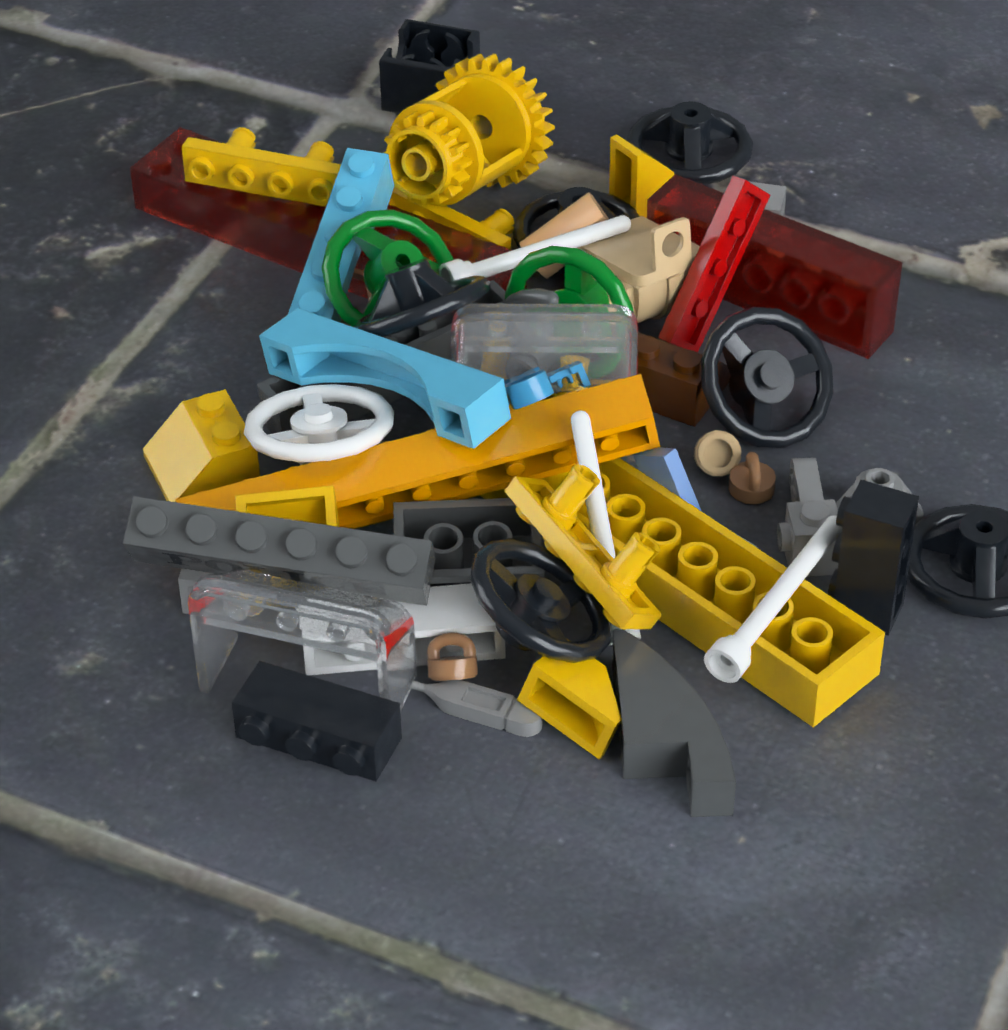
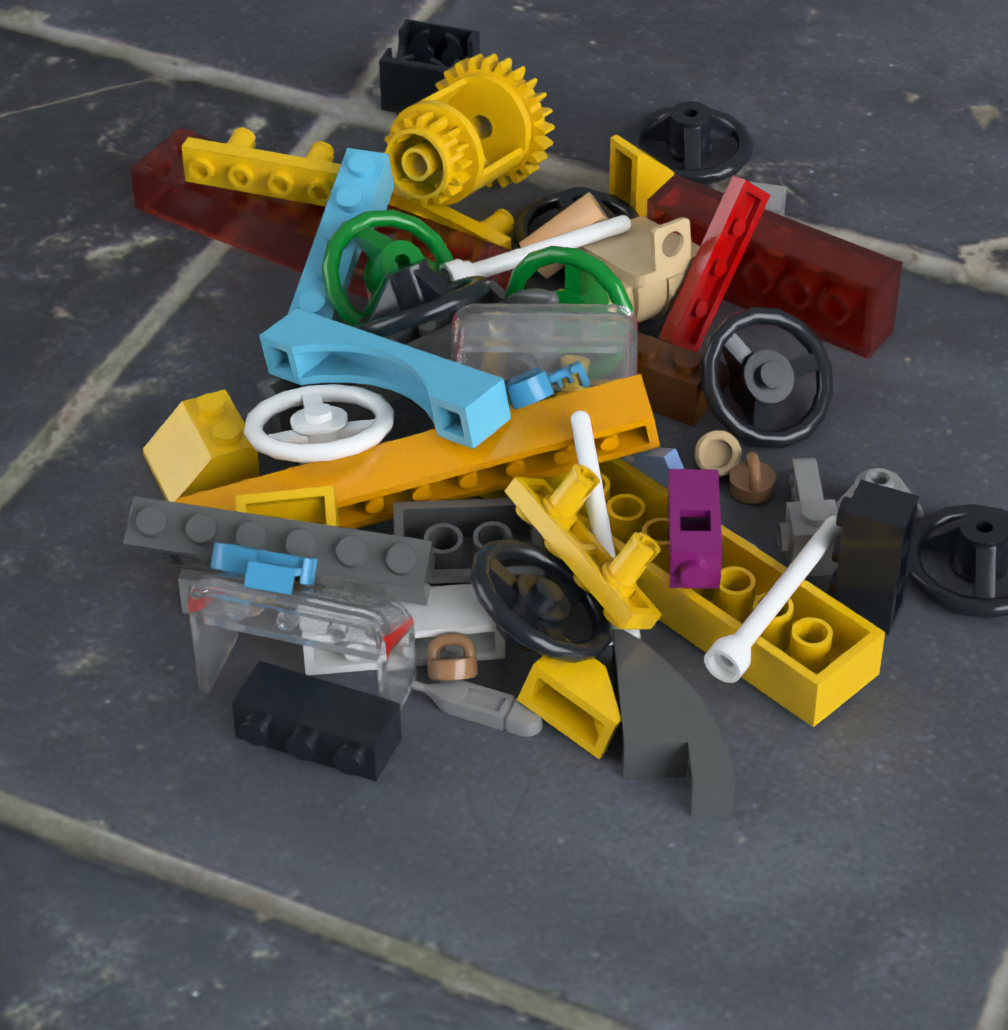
(264, 568): none -> dark azure piece
(694, 528): none -> magenta brick

